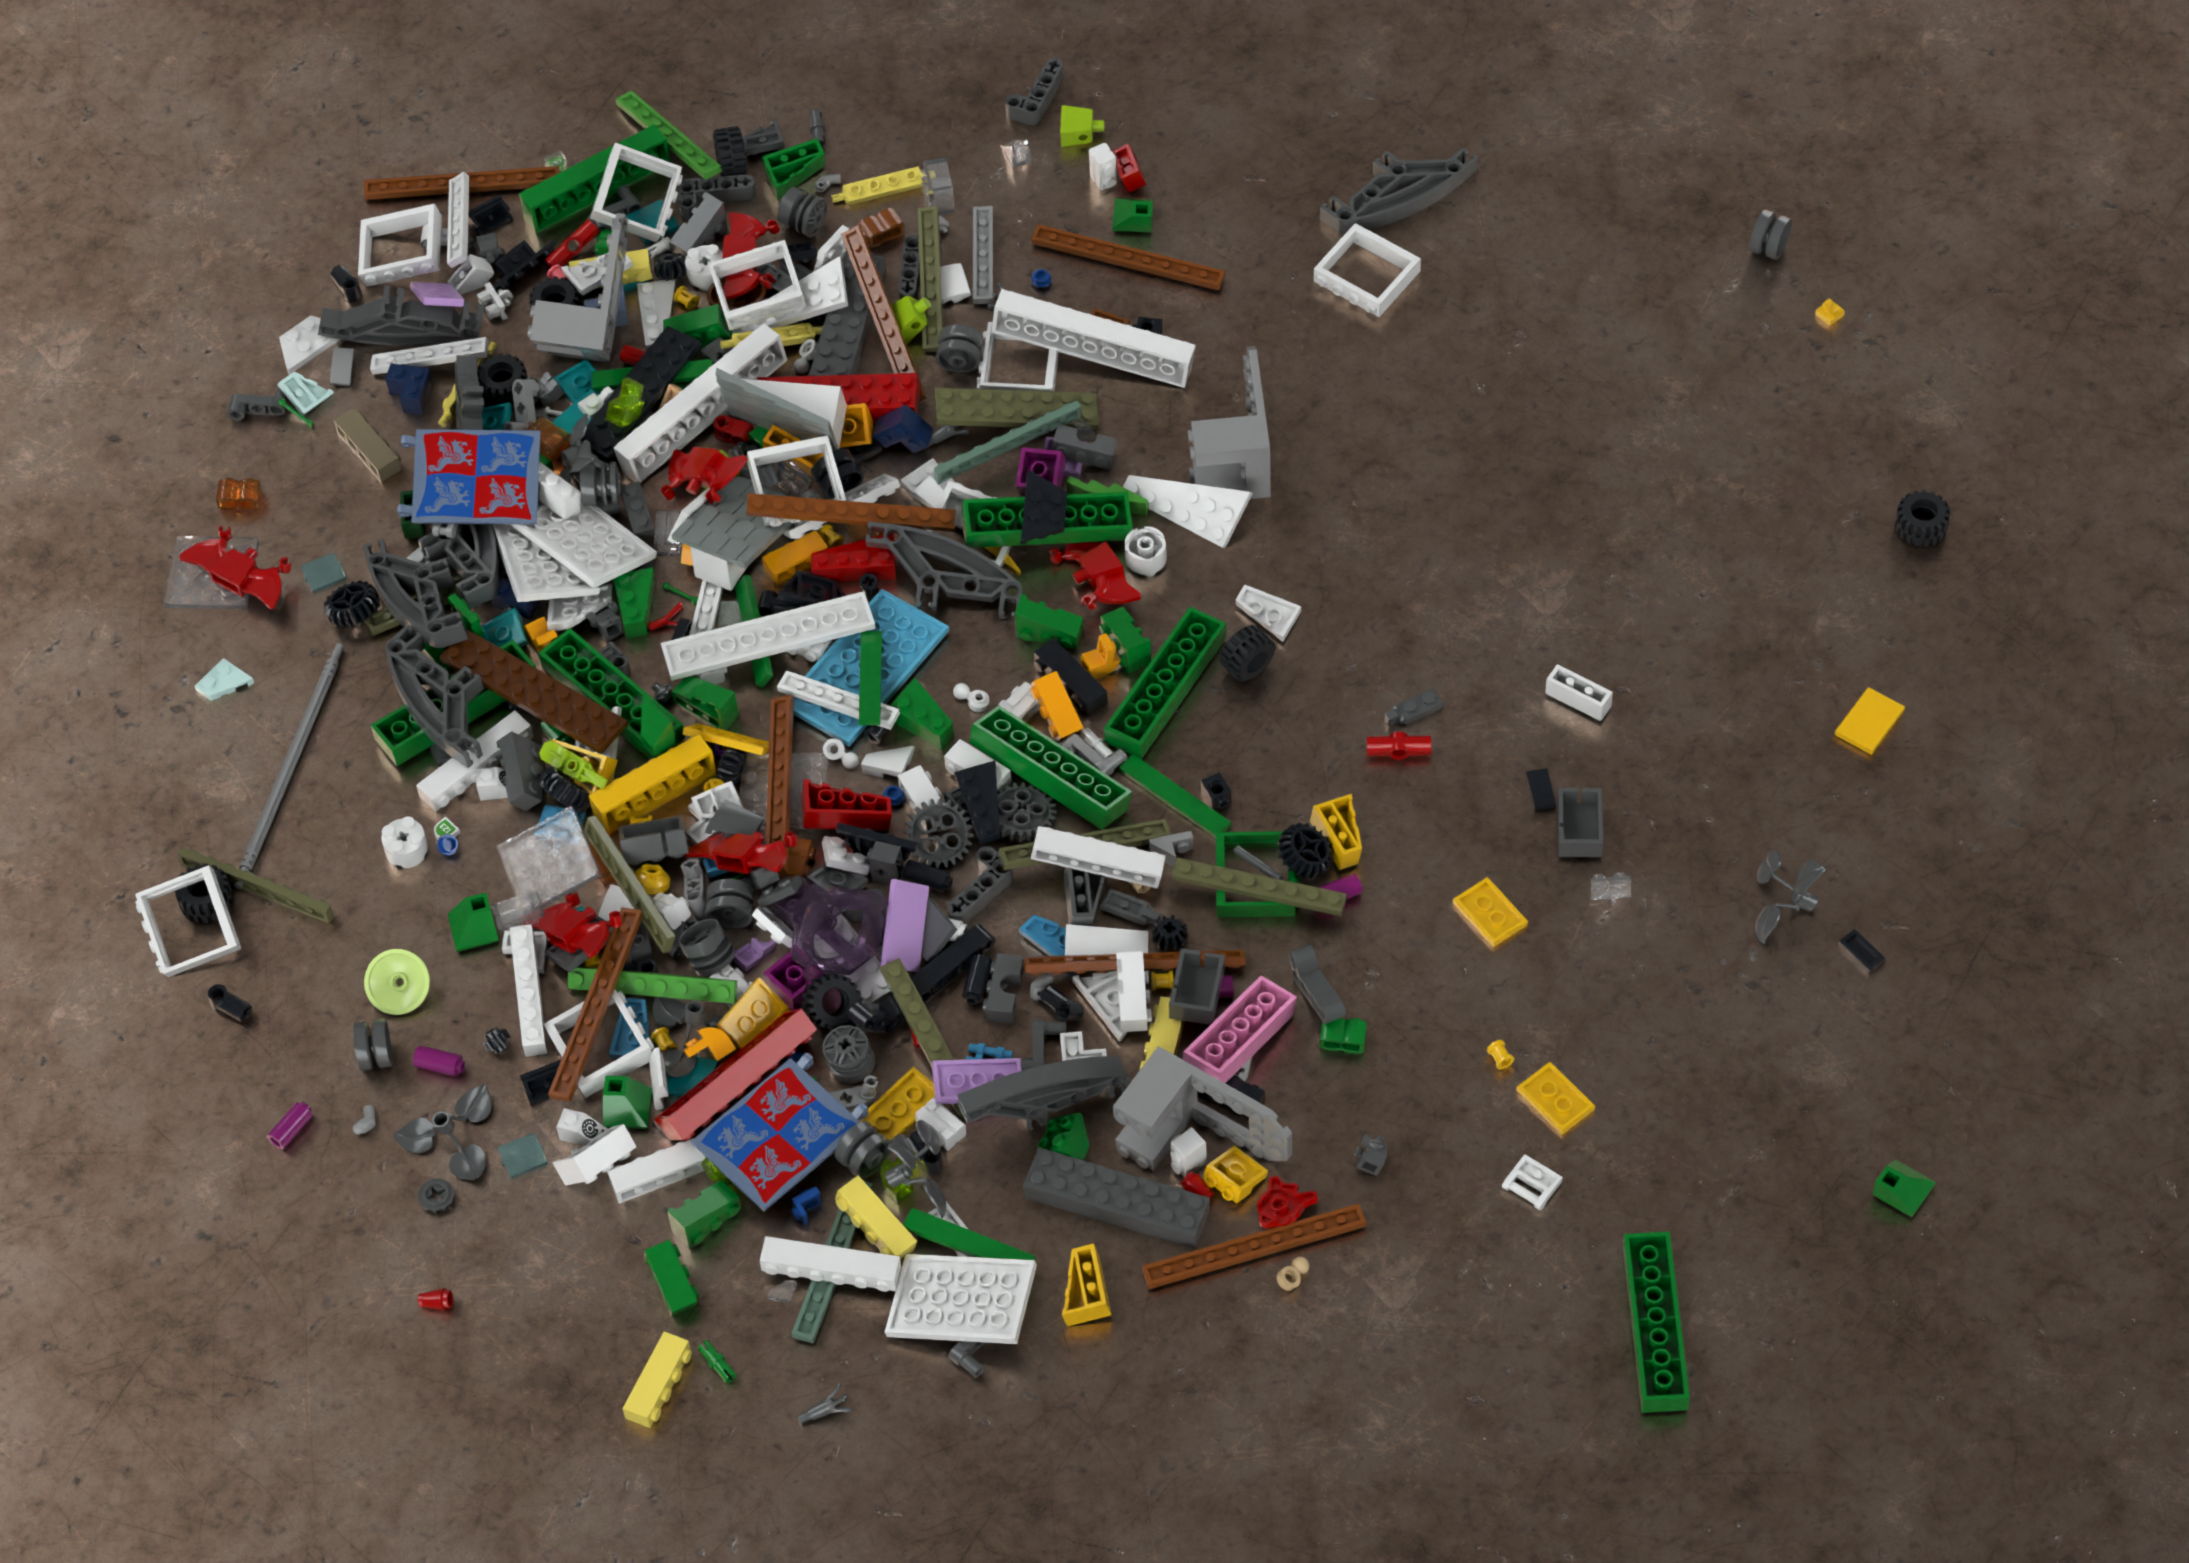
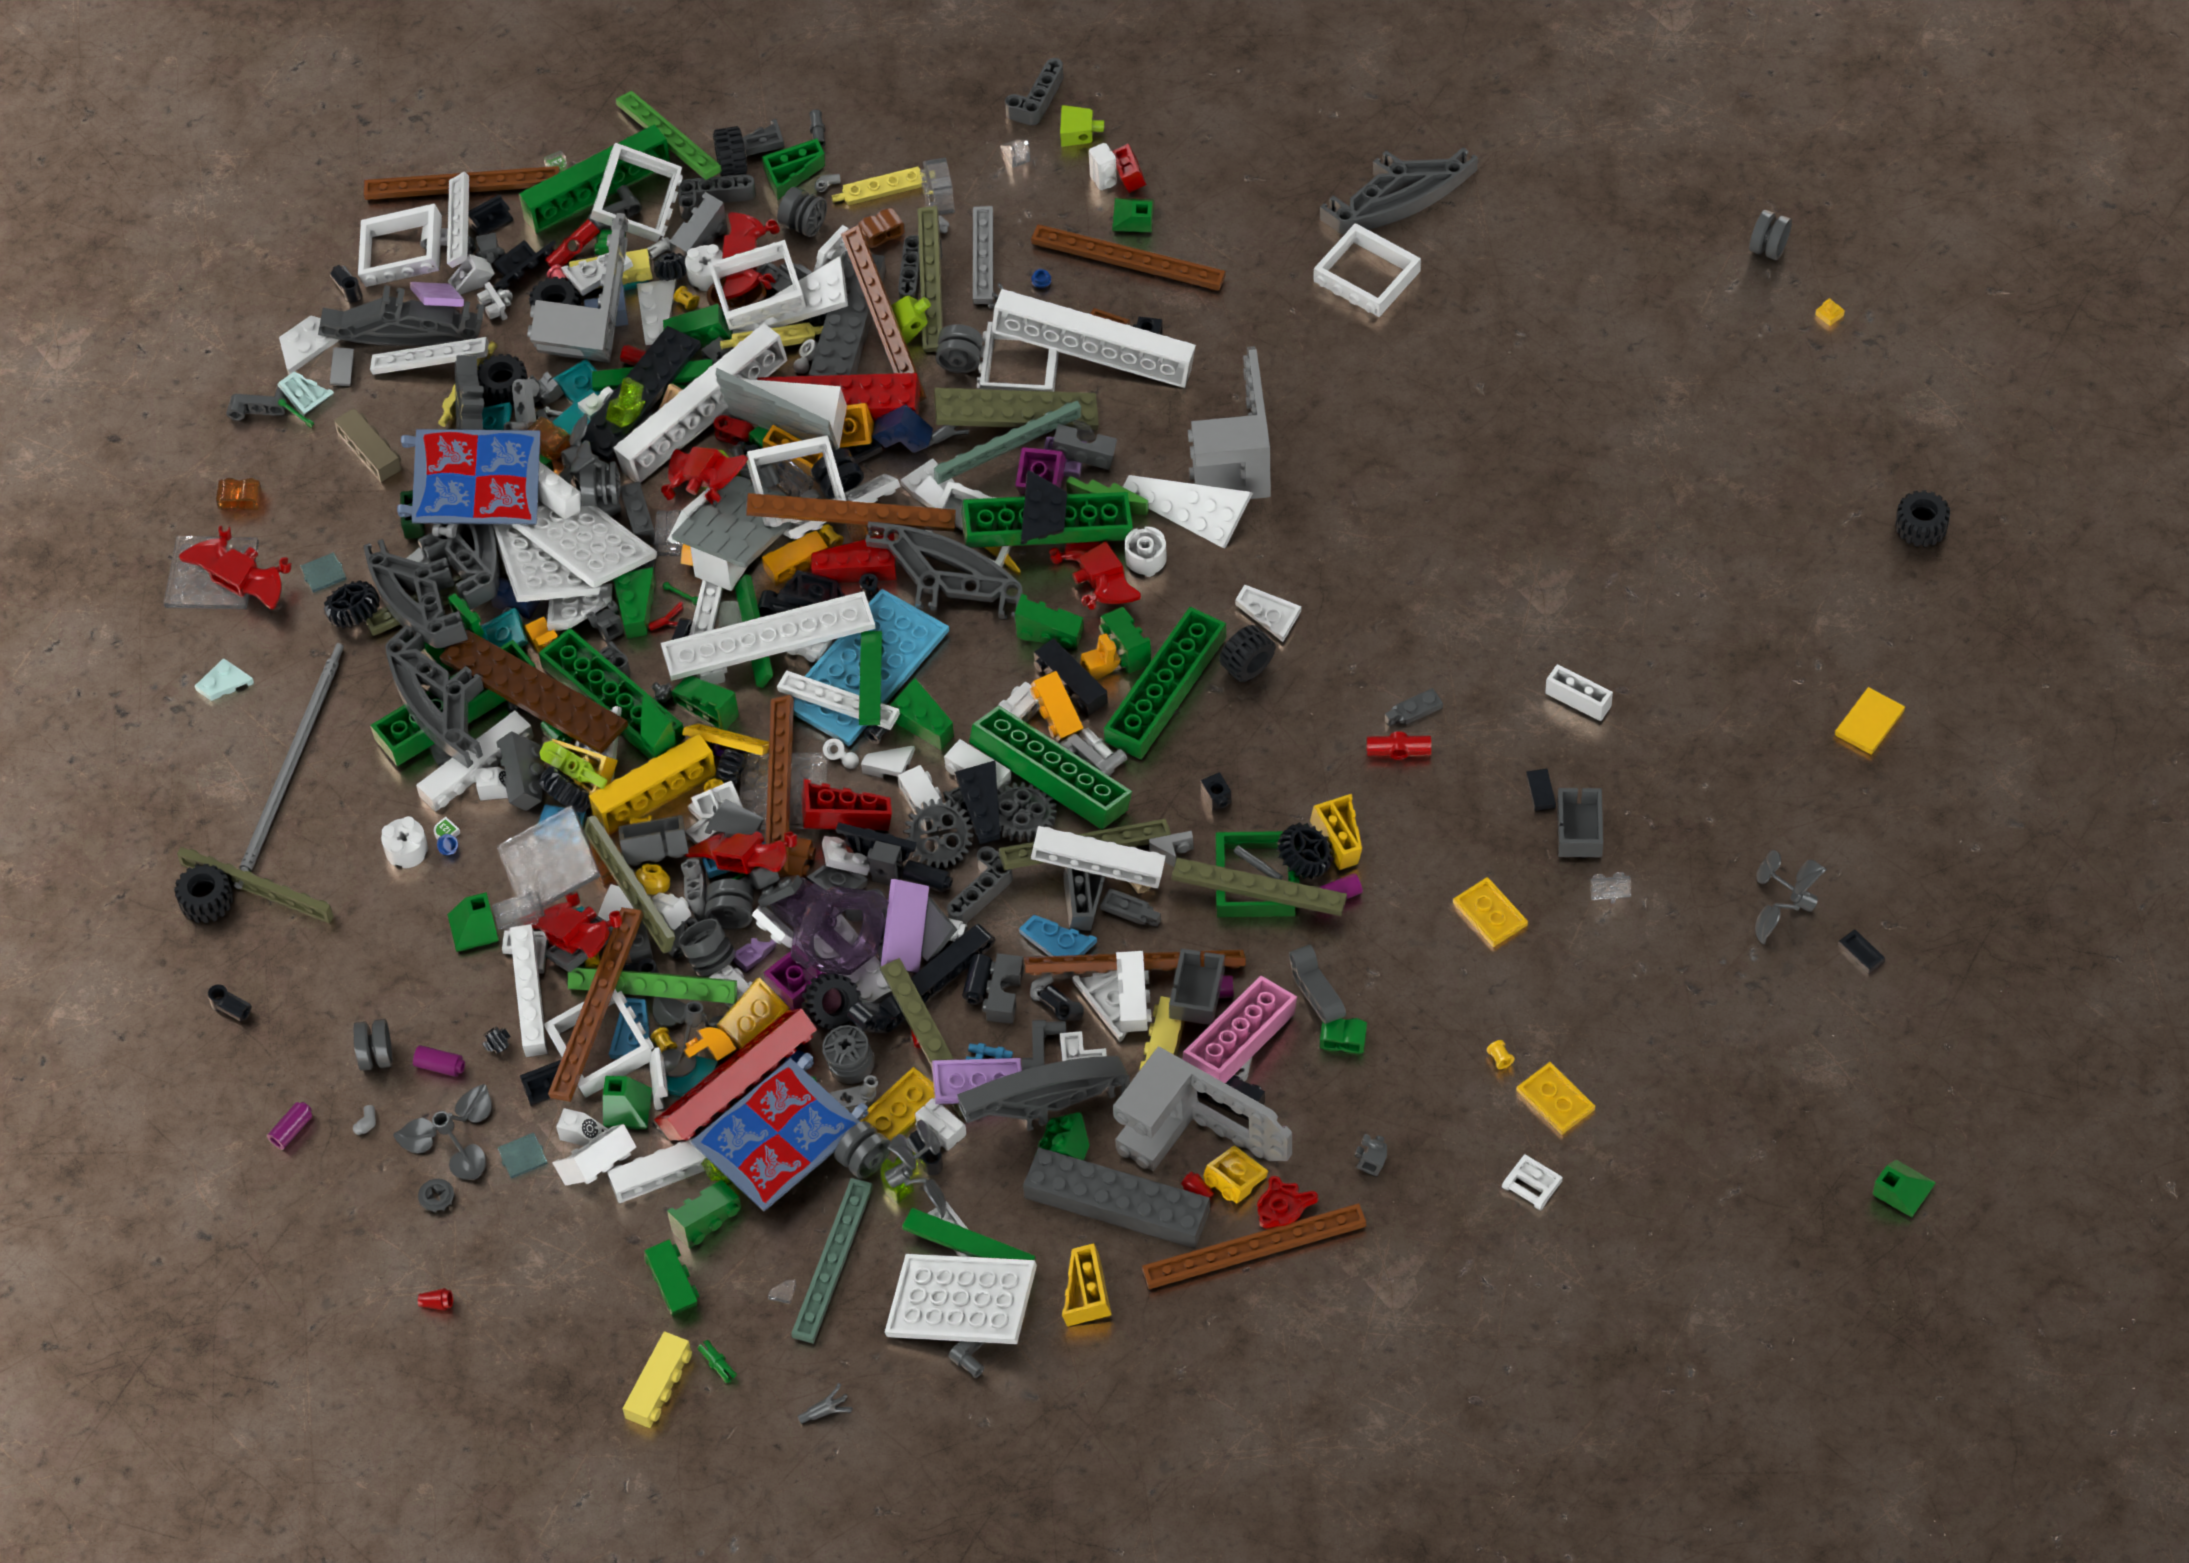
(150, 926): white window -> none
(382, 978): yellowish green dish -> none
(411, 384): dark blue brick -> none
(649, 217): teal tile -> none
(803, 251): black plate -> none
(805, 1202): blue bracket -> none
(830, 1264): white brick -> none
(874, 1219): light yellow brick -> none
(896, 795): blue plate -> none
(954, 283): white slope -> none
(962, 691): white plate -> none
(1102, 940): white sticker -> none
(1161, 980): yellow bush -> none
(1169, 933): black gear -> none
(1174, 796): green tile -> none
(1188, 1152): white brick -> none
(1289, 1276): tan plate -> none
(1655, 1322): green brick -> none

